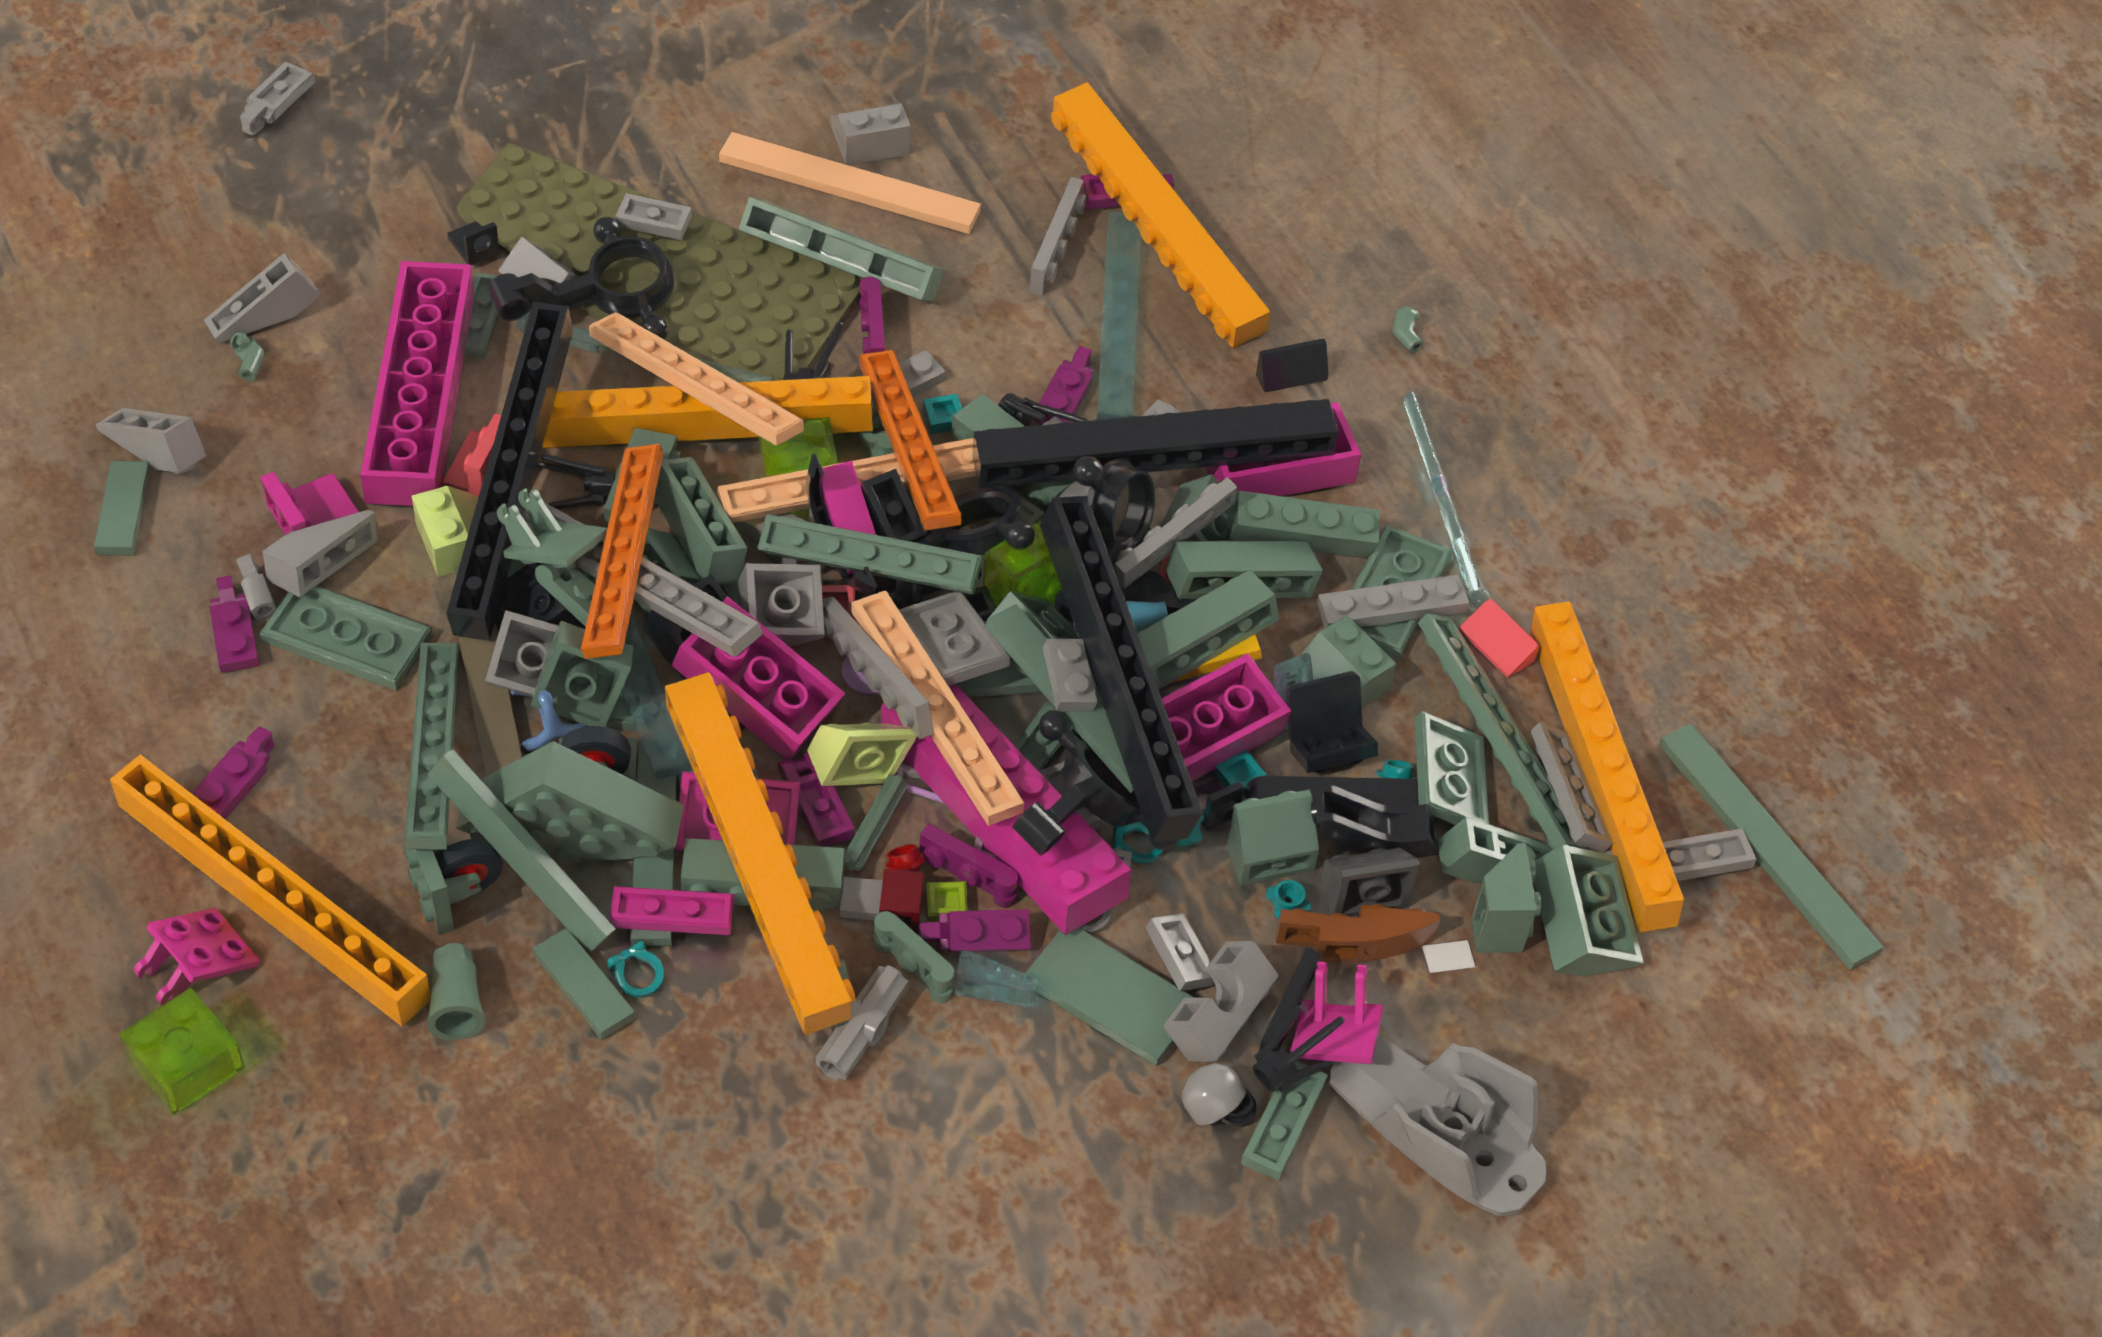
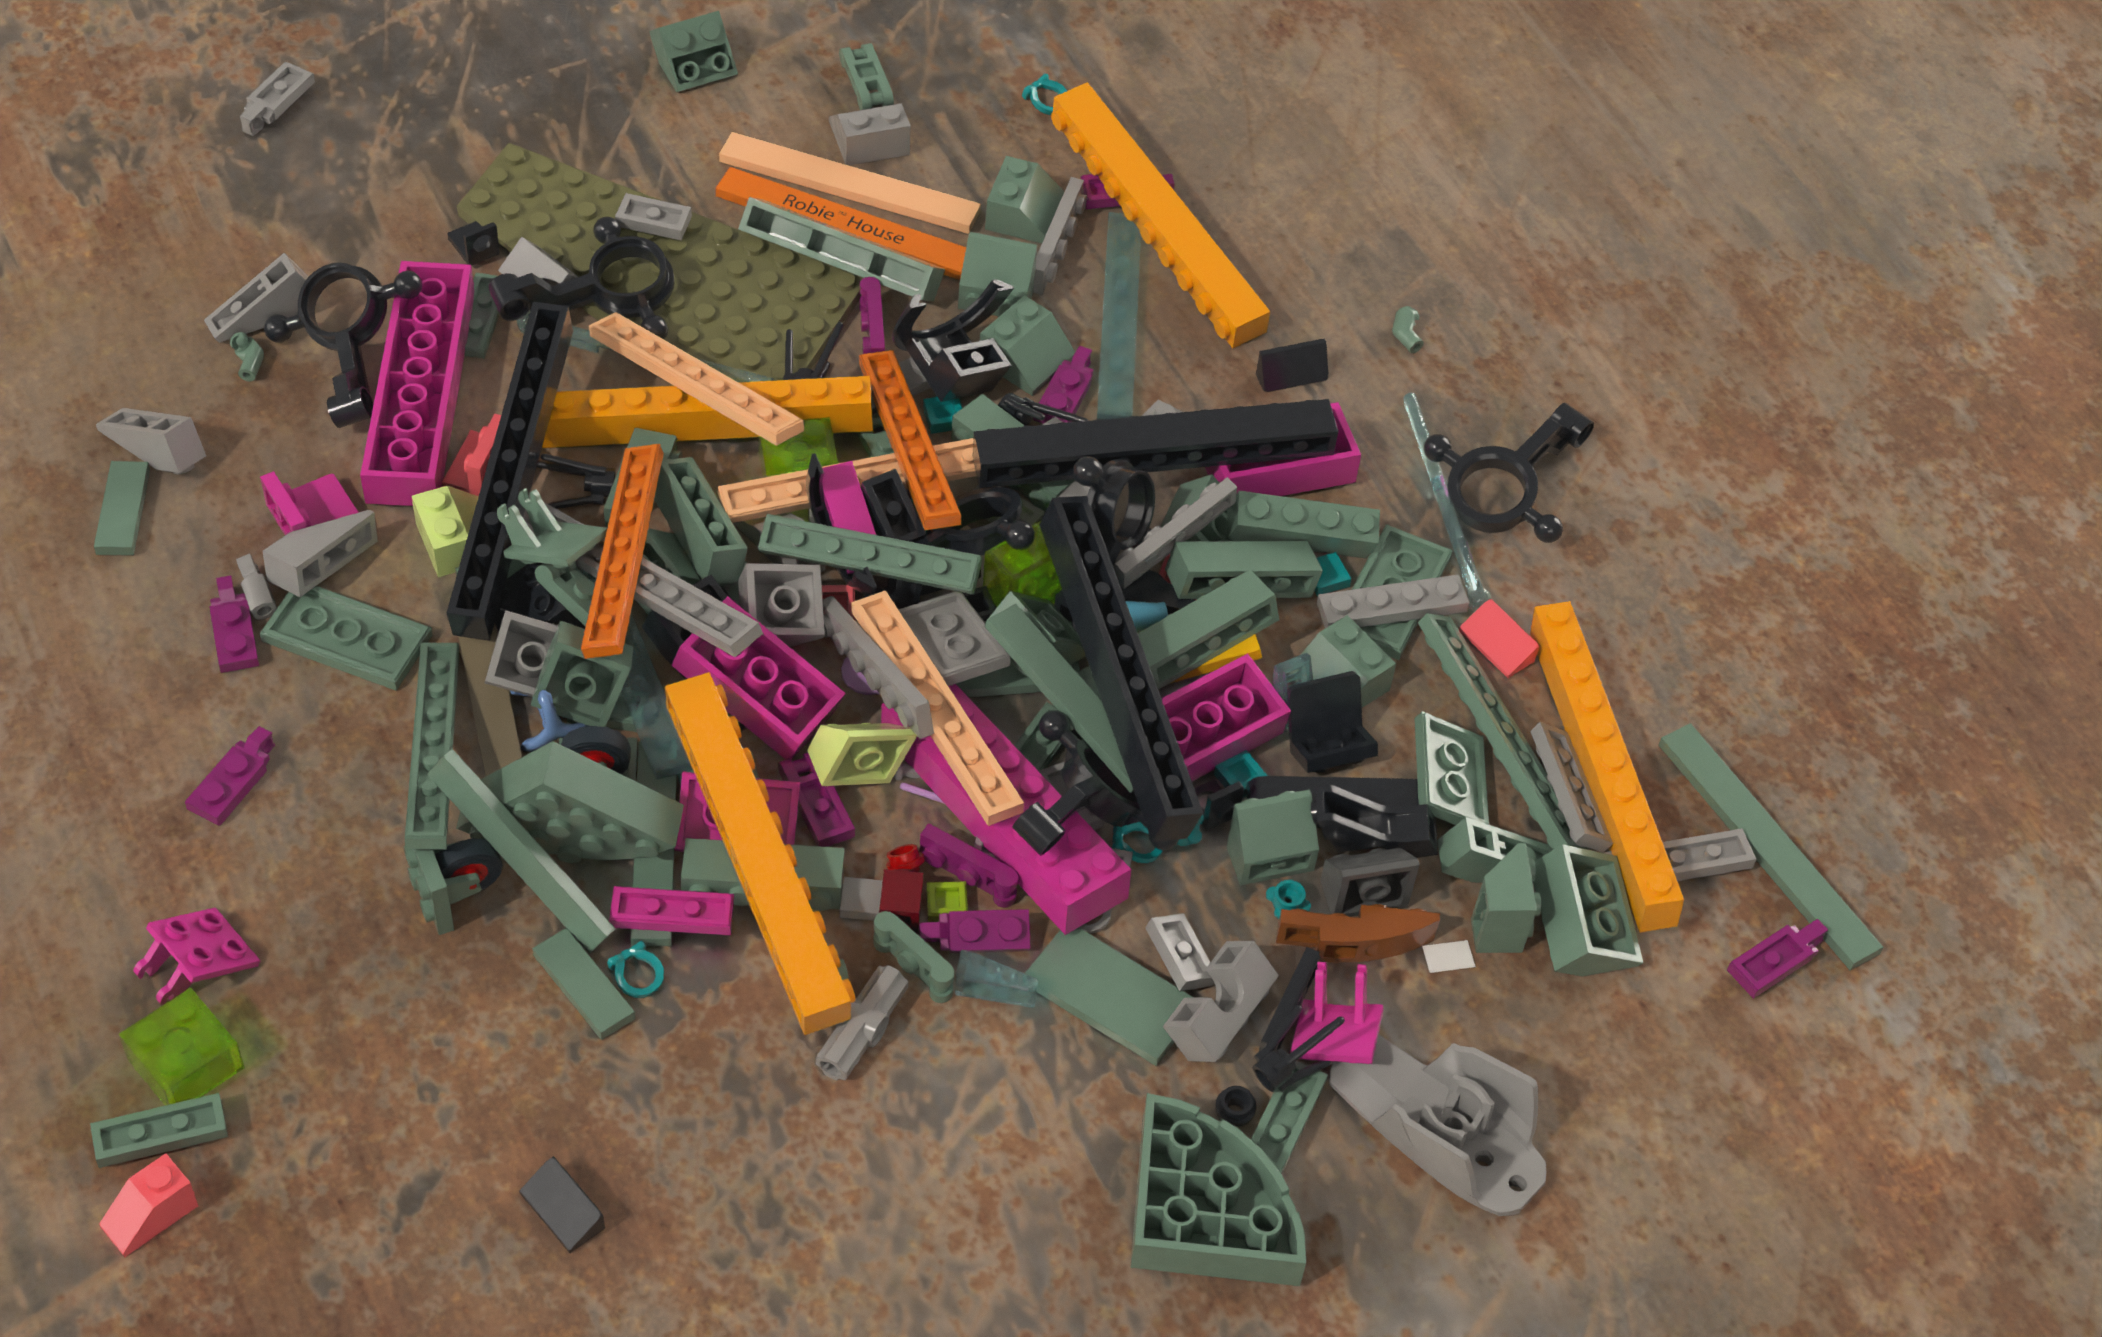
(148, 1205): none -> coral slope
(158, 1130): none -> sand green plate
(272, 890): light orange brick -> none
(352, 397): none -> black piece
(455, 997): sand green plant -> none
(562, 1205): none -> black slope
(694, 51): none -> sand green slope
(740, 185): none -> orange tile
(866, 75): none -> sand green plate
(875, 822): sand green axle -> none
(947, 355): none -> black piece
(999, 259): none -> sand green slope
(1022, 200): none -> sand green slope
(1030, 343): none -> sand green slope
(1042, 82): none -> teal piece
(1069, 675): light grey plate -> none
(1211, 1201): none -> sand green brick
(1212, 1093): light grey hair -> none
(1333, 575): none -> teal tile
(1396, 769): teal plate -> none
(1562, 428): none -> black piece
(1777, 957): none -> magenta hinge

